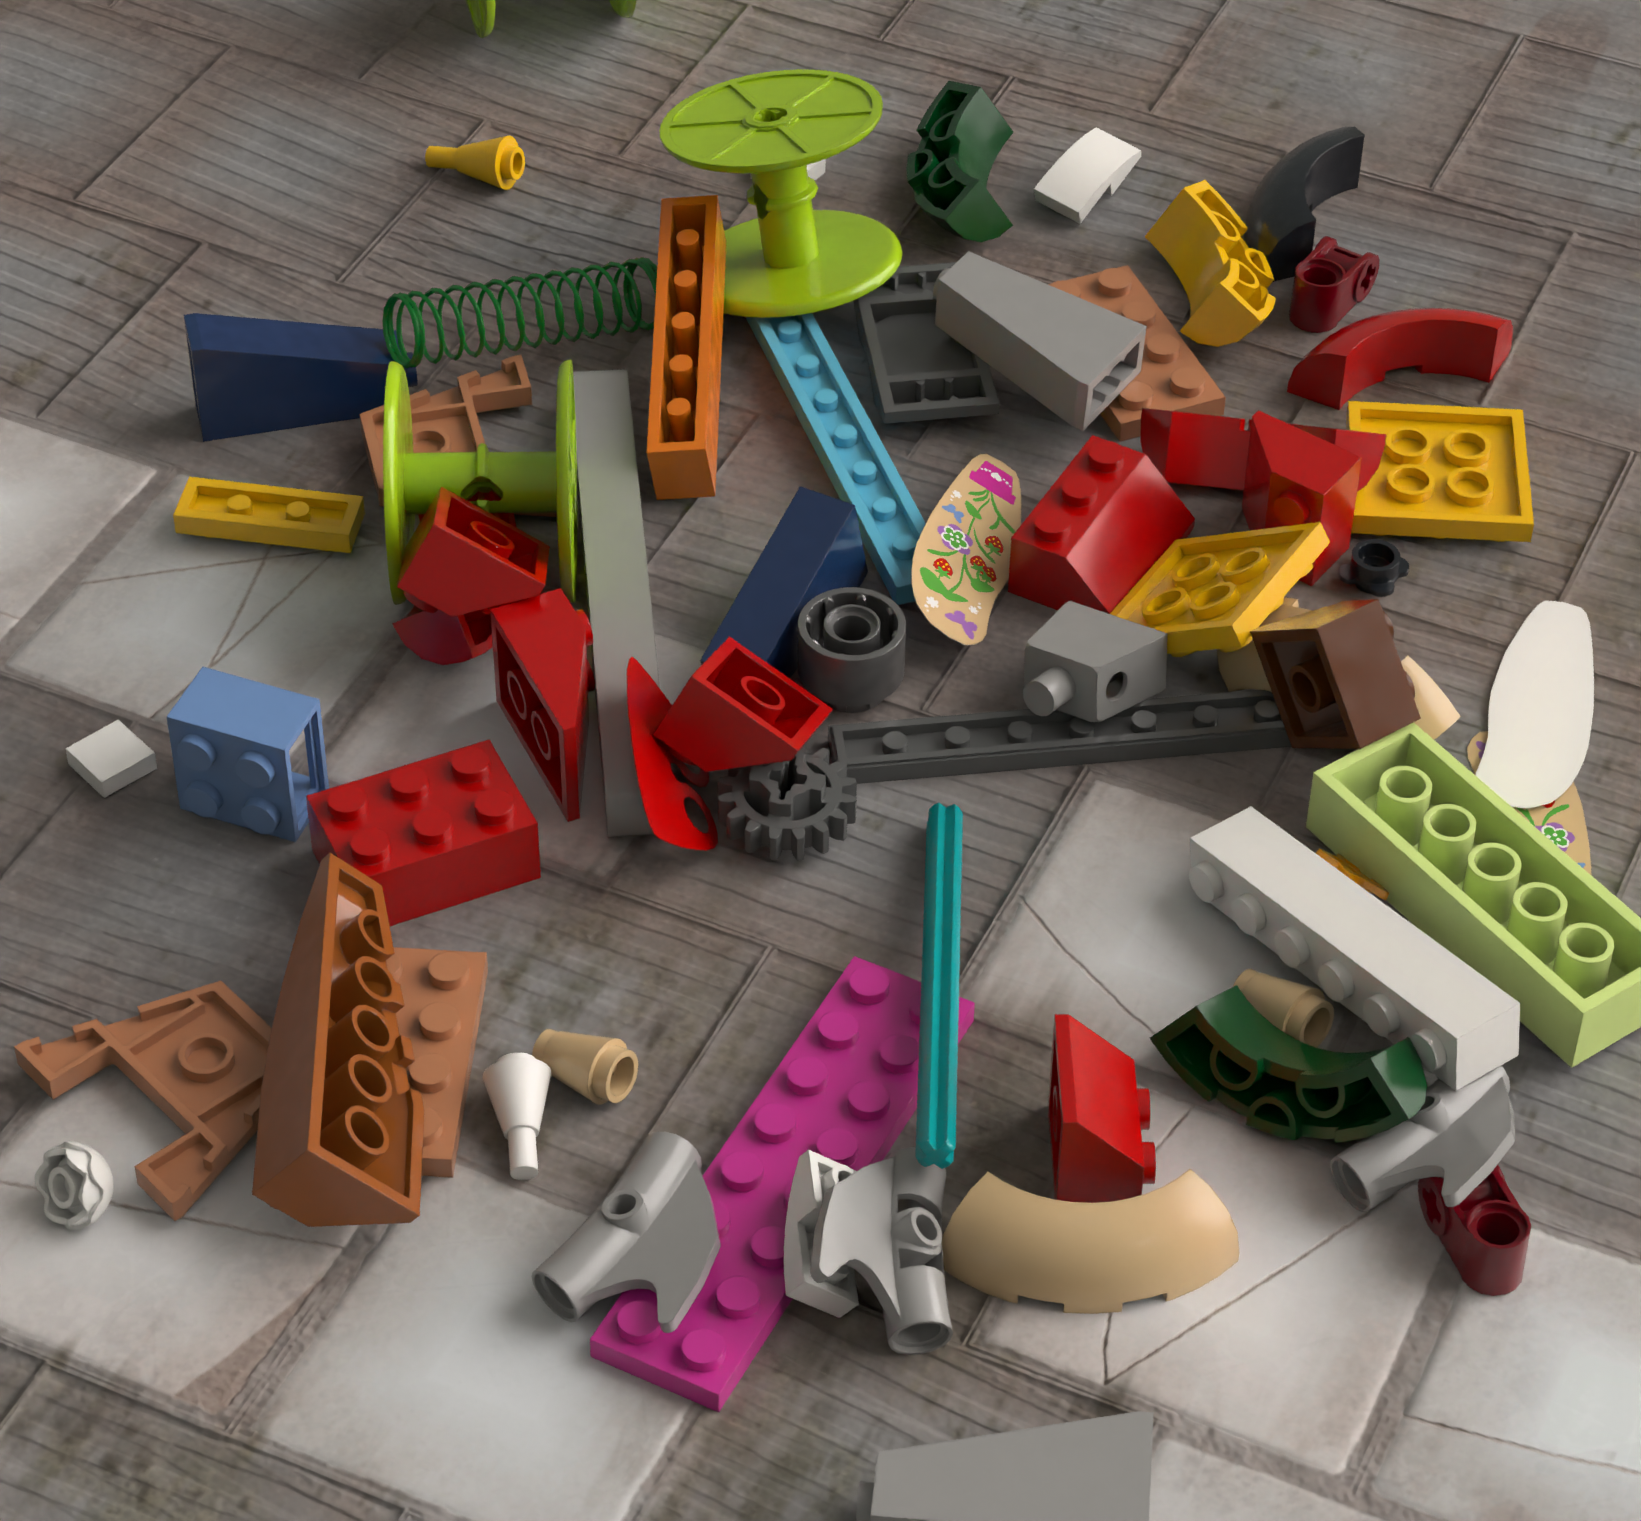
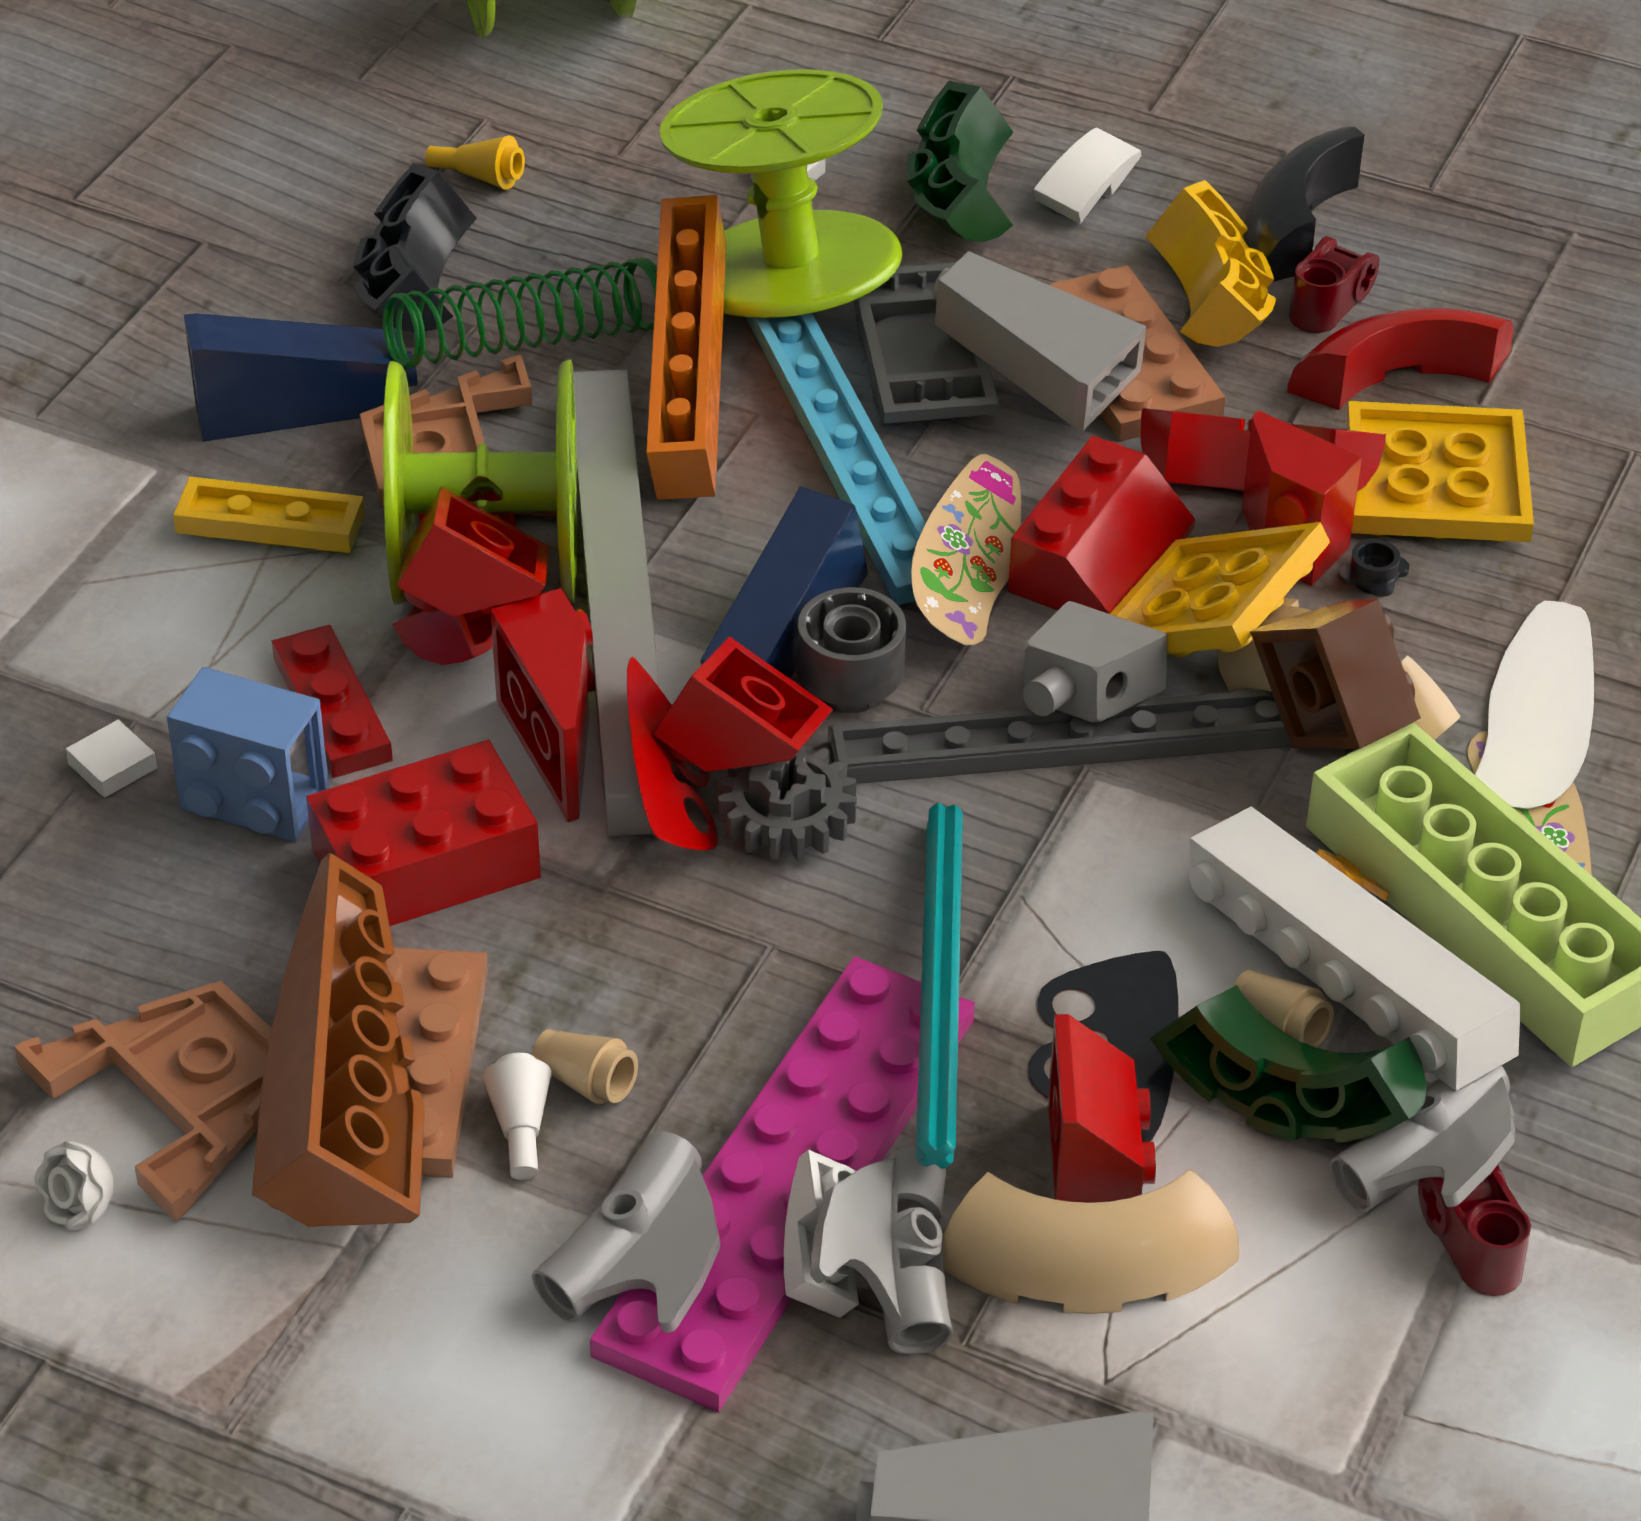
(319, 668): none -> red plate
(411, 244): none -> black brick
(1132, 1003): none -> black piece

